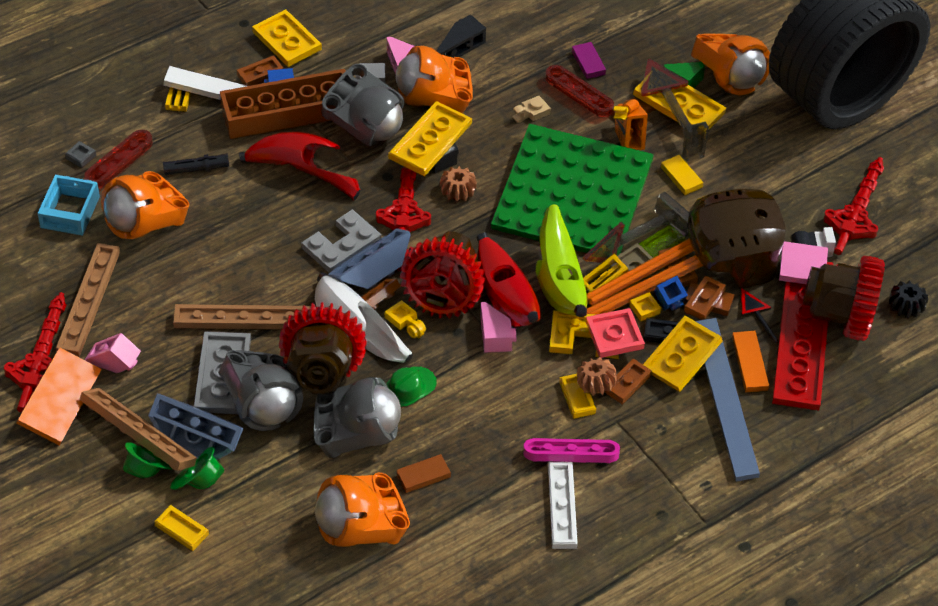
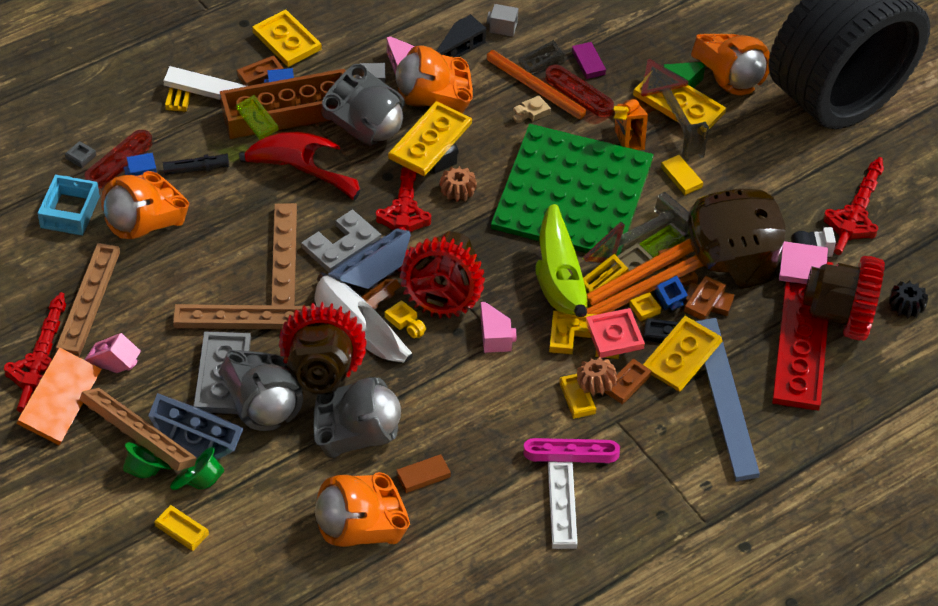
(139, 164): none -> blue brick
(257, 117): none -> clear neon green tile
(284, 255): none -> medium nougat plate
(411, 384): green piece -> none
(503, 20): none -> light grey brick
(506, 284): red piece -> none
(536, 84): none -> orange axle
(545, 50): none -> clear smoke slope
(750, 305): piece -> none
(750, 361): orange tile -> none

